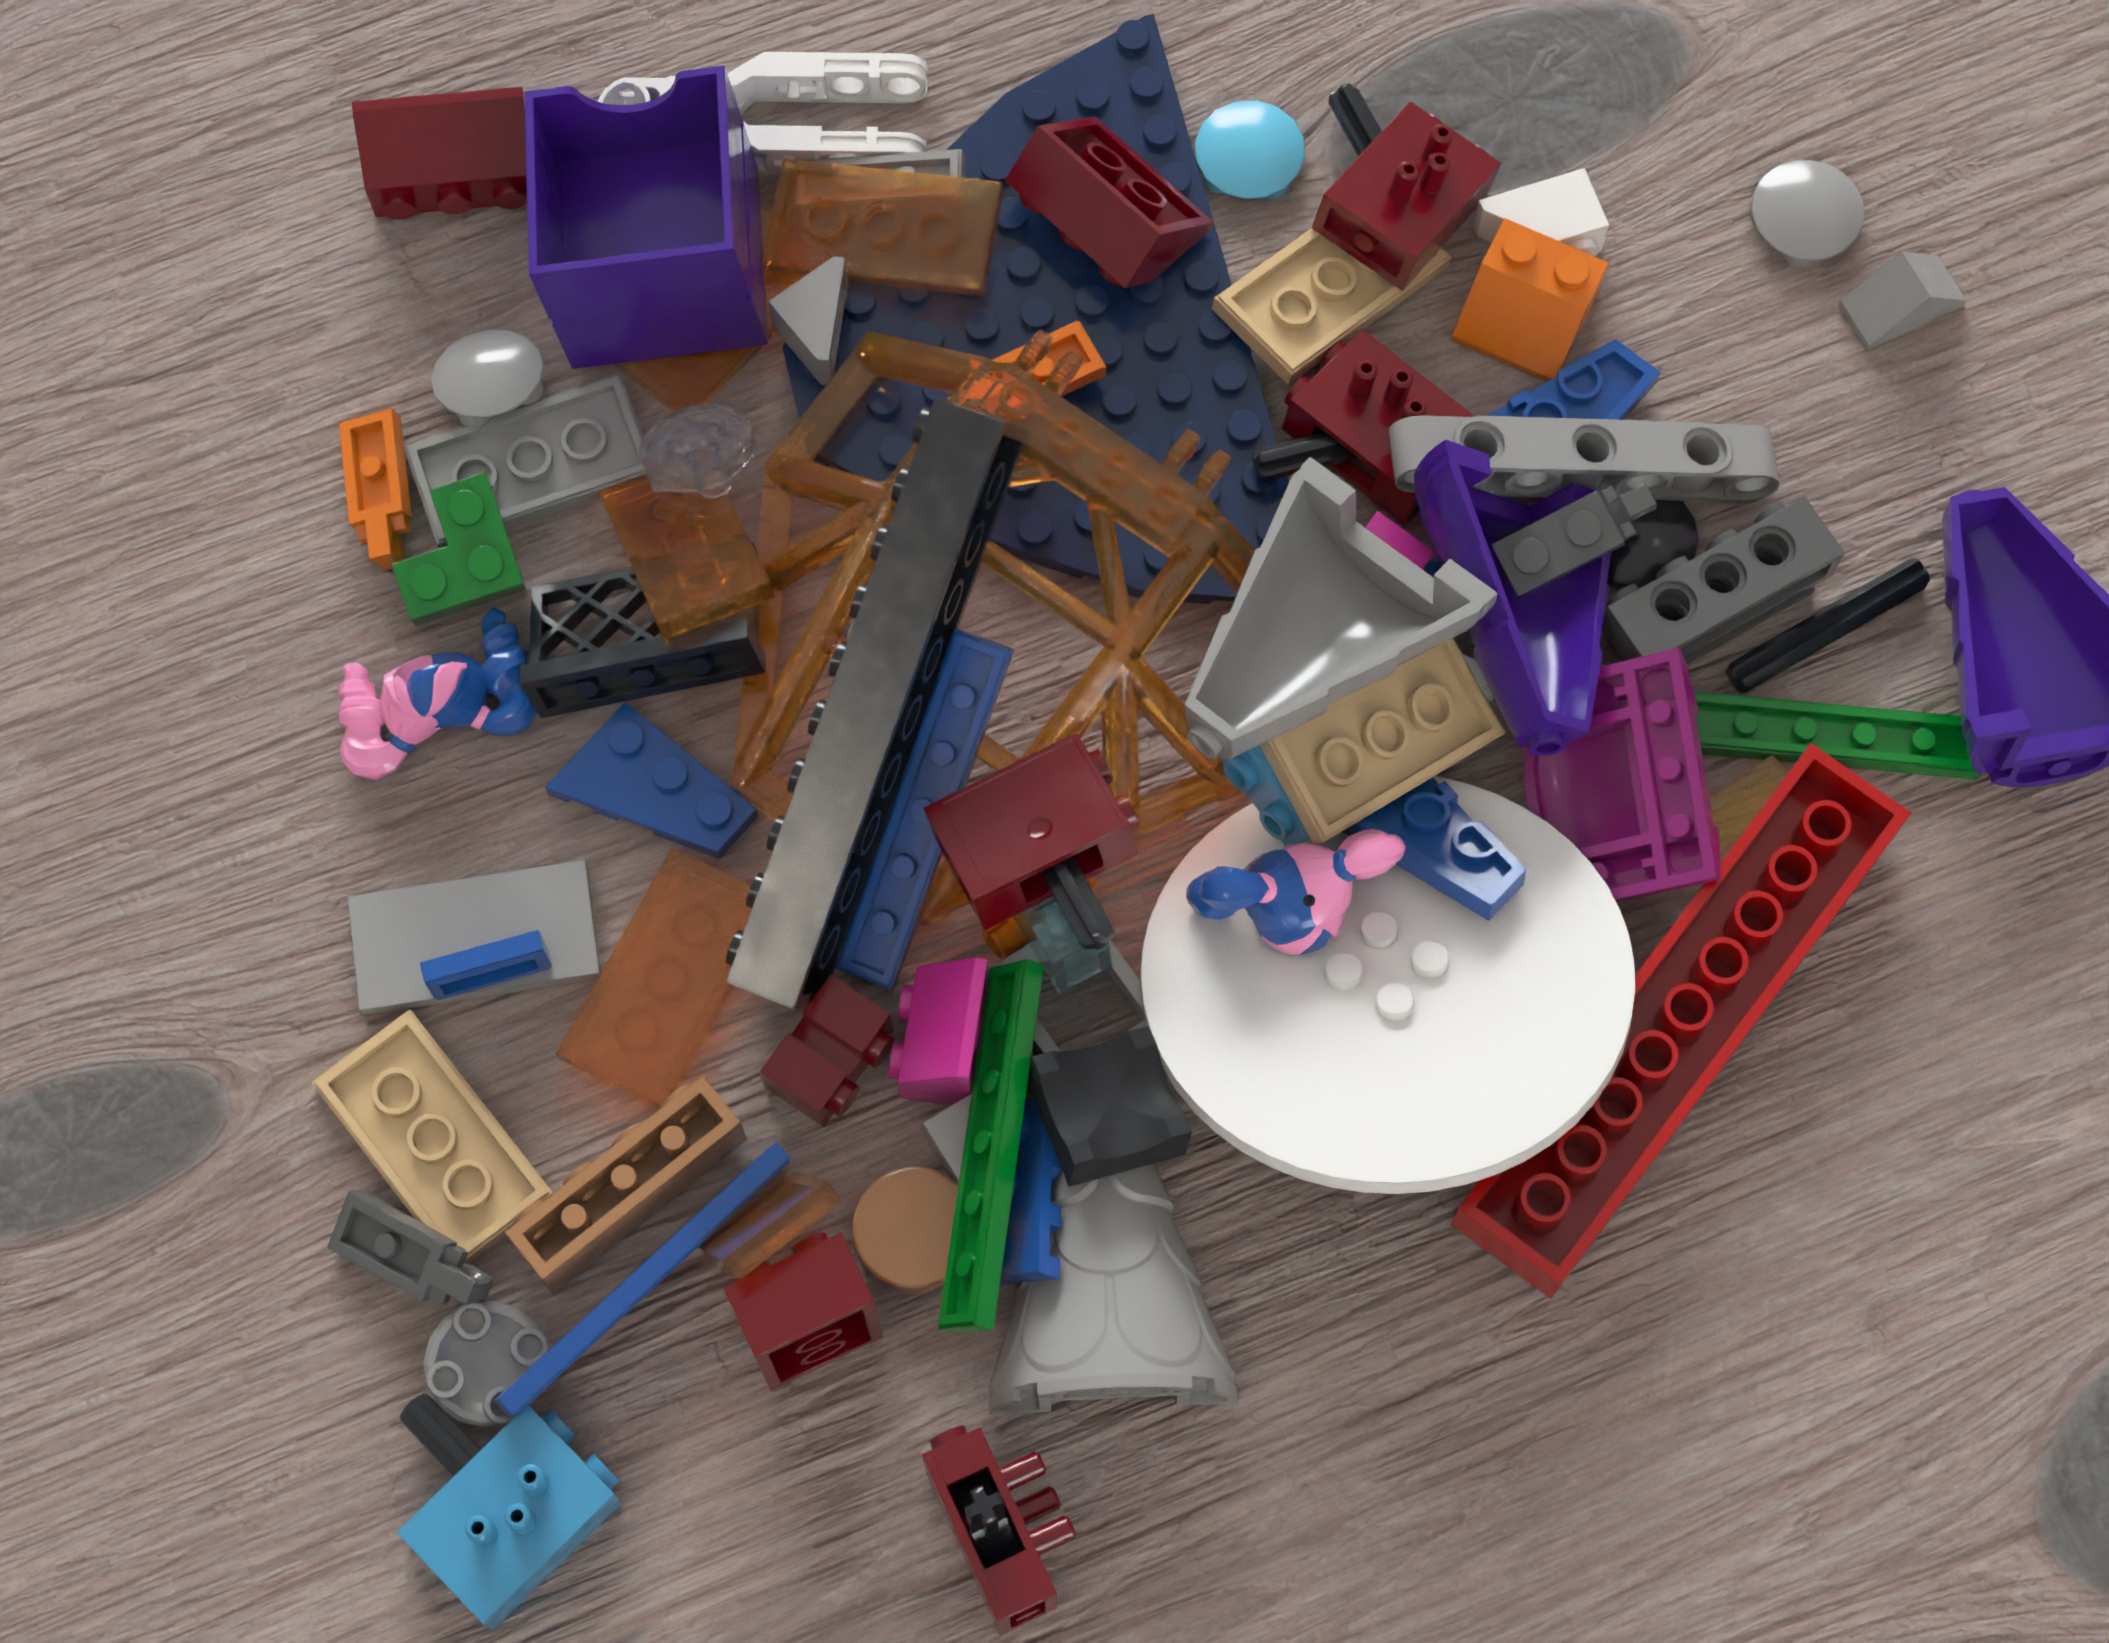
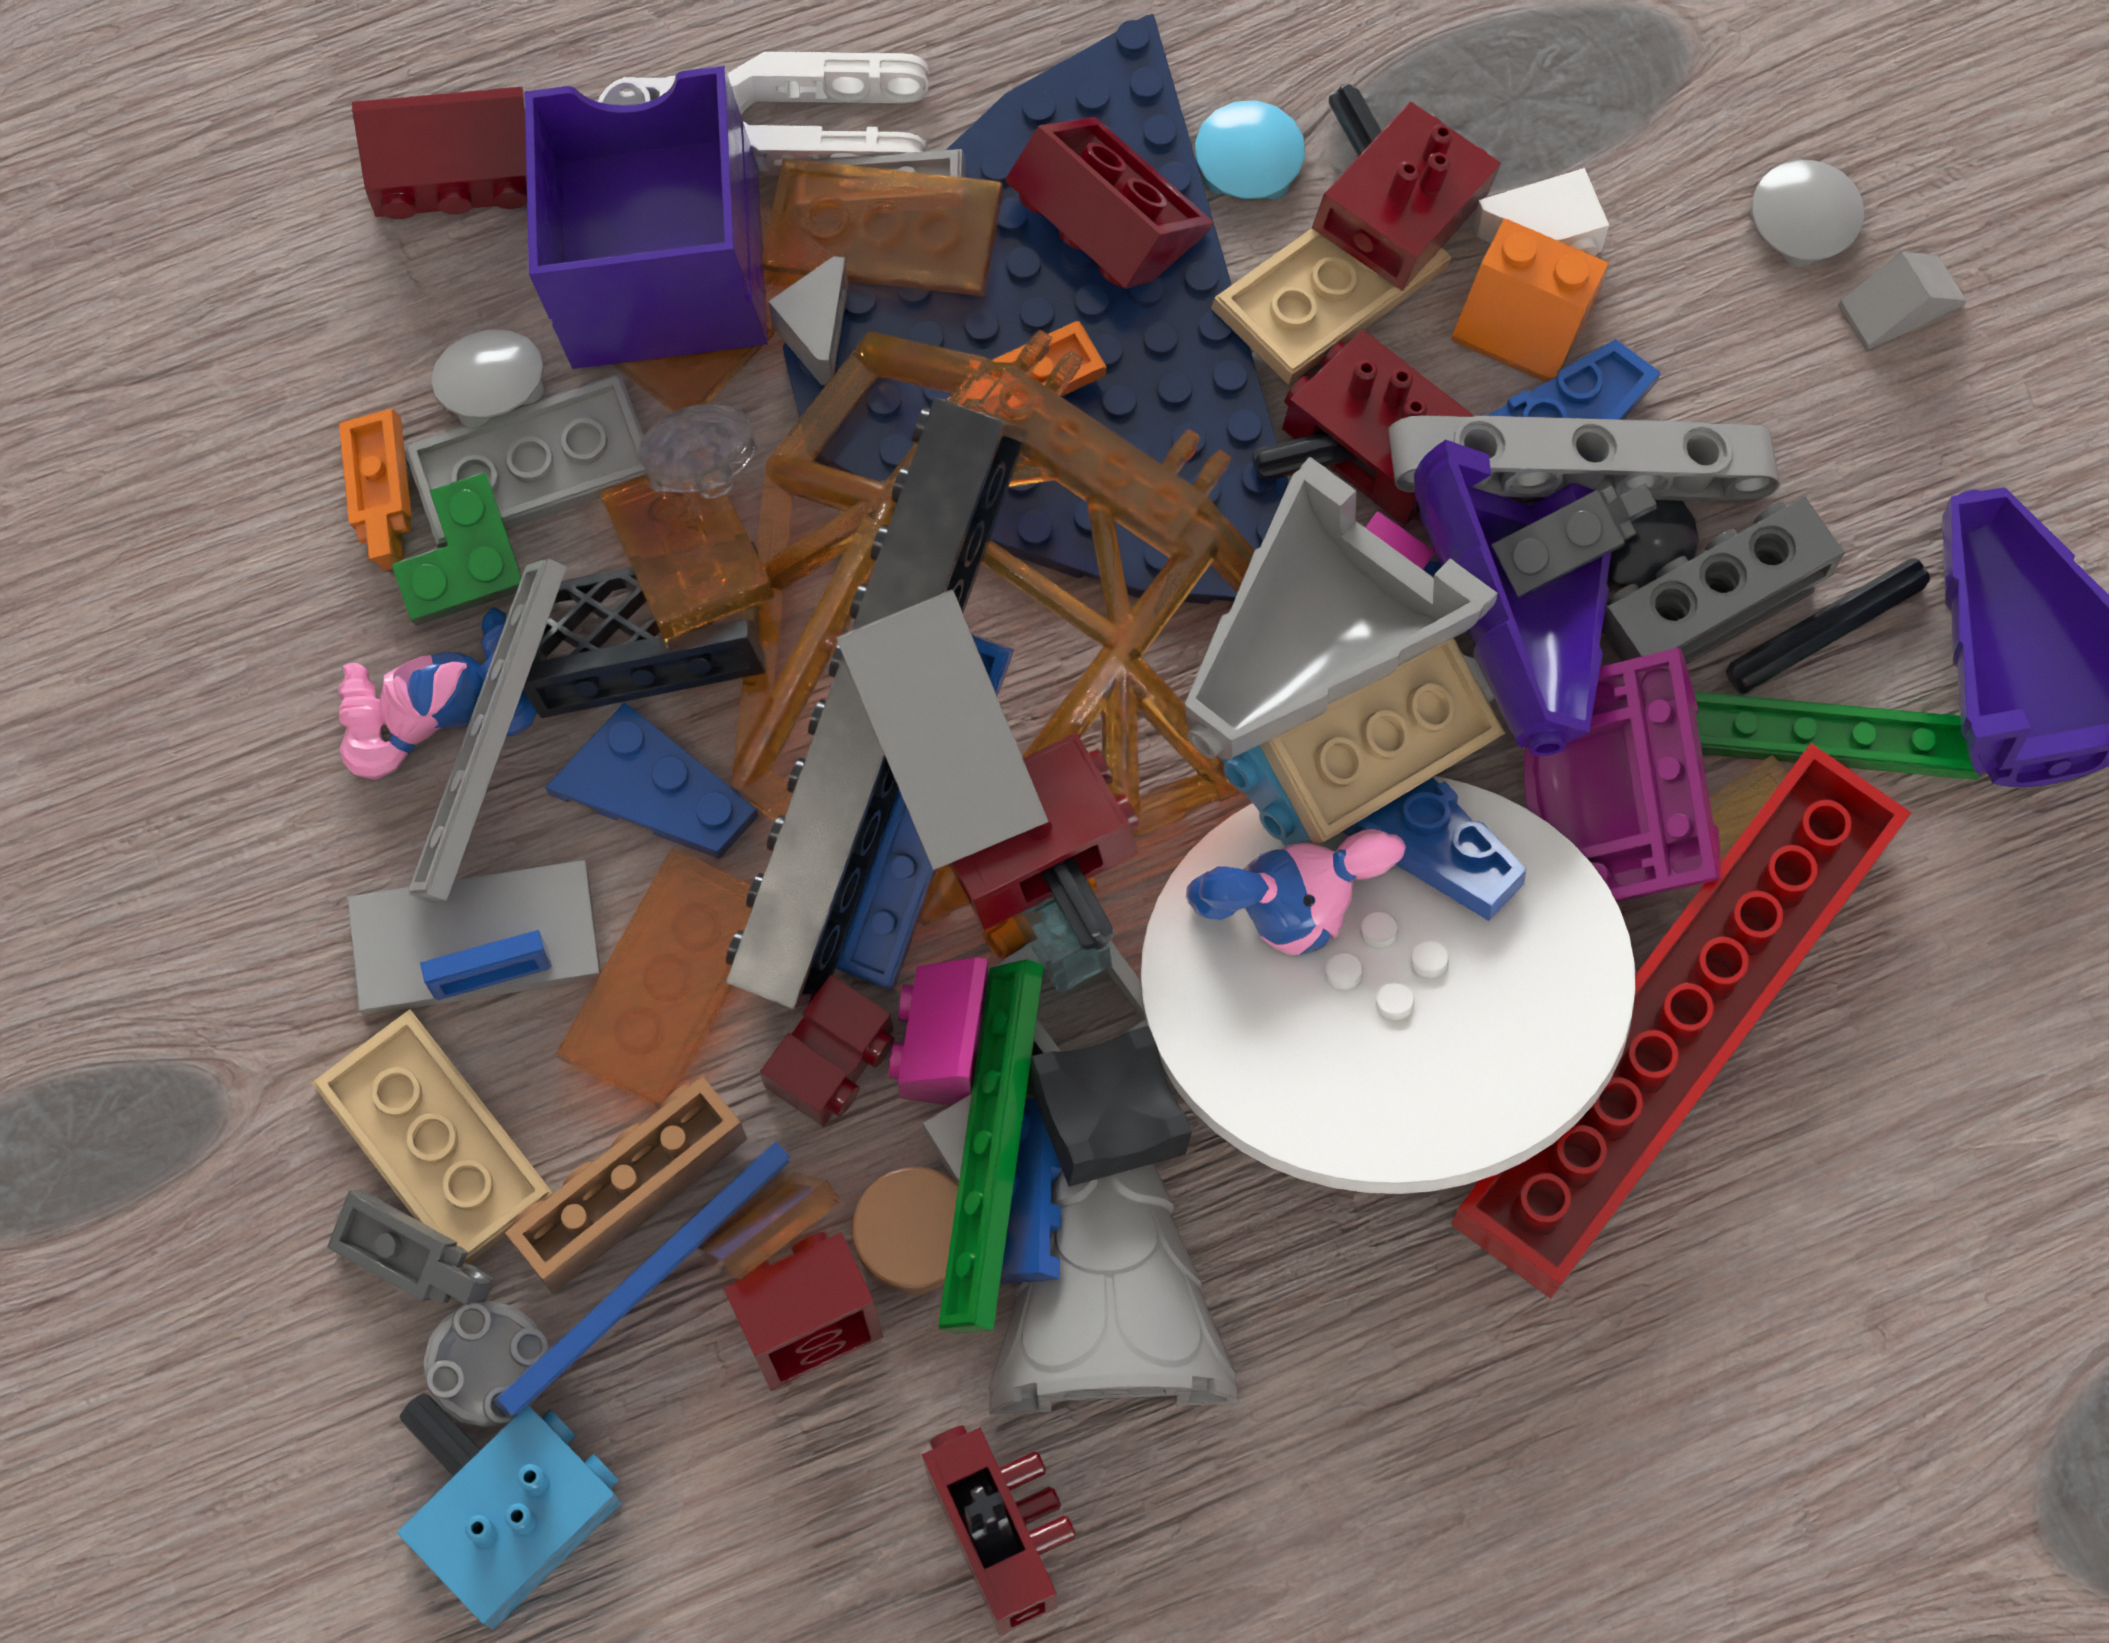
(486, 731): none -> light grey tile
(942, 729): none -> light grey tile

